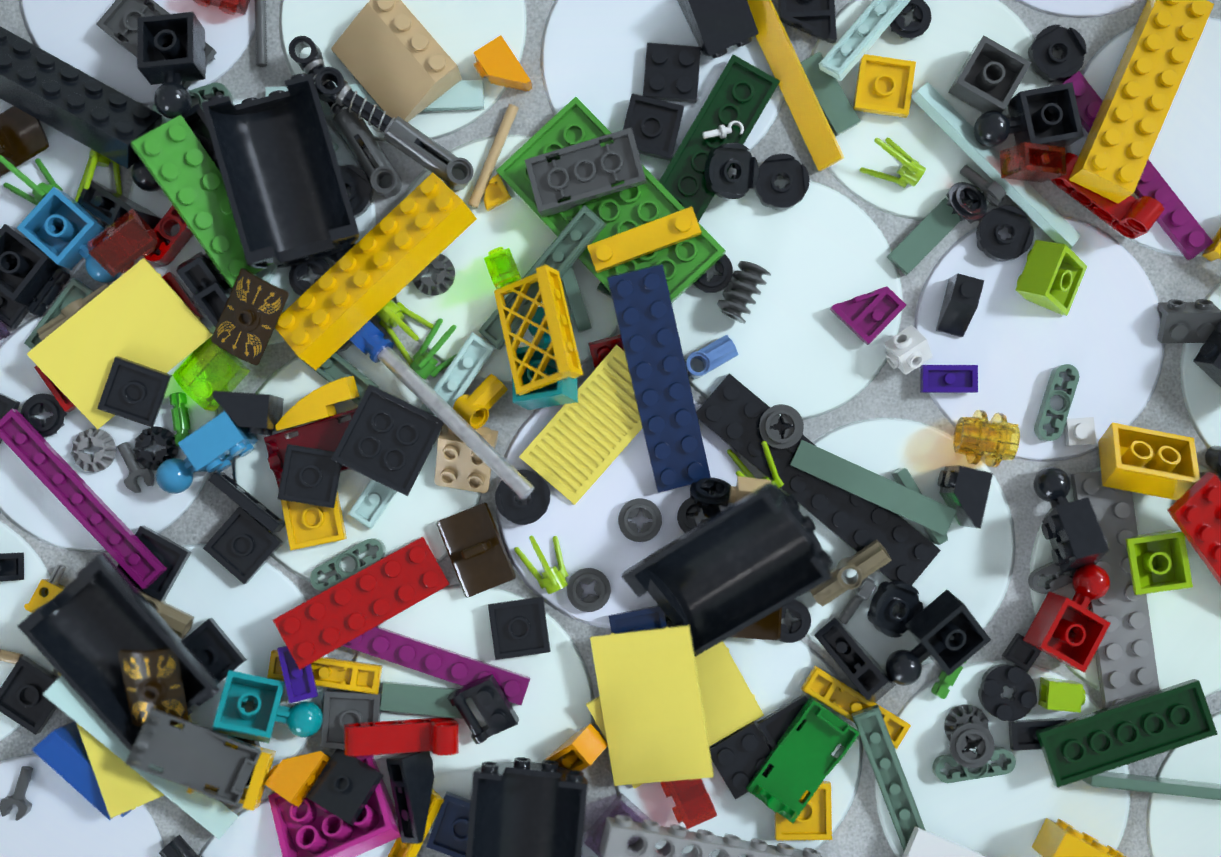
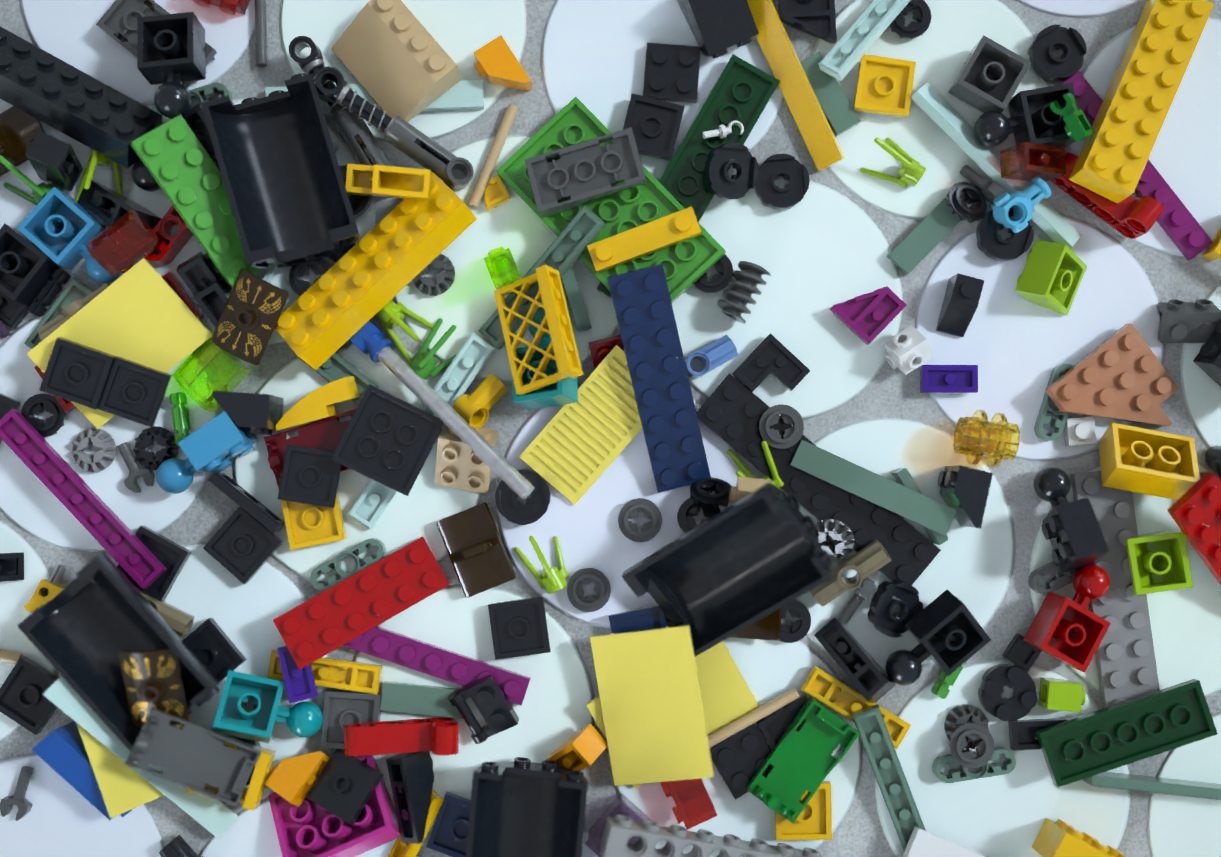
(54, 161): none -> black brick
(77, 373): none -> black plate
(388, 181): none -> yellow slope
(753, 717): none -> tan bar
(771, 358): none -> black plate
(837, 531): none -> dark grey gear
(1022, 204): none -> medium azure connector
(1076, 122): none -> green plate
(1117, 382): none -> nougat wing

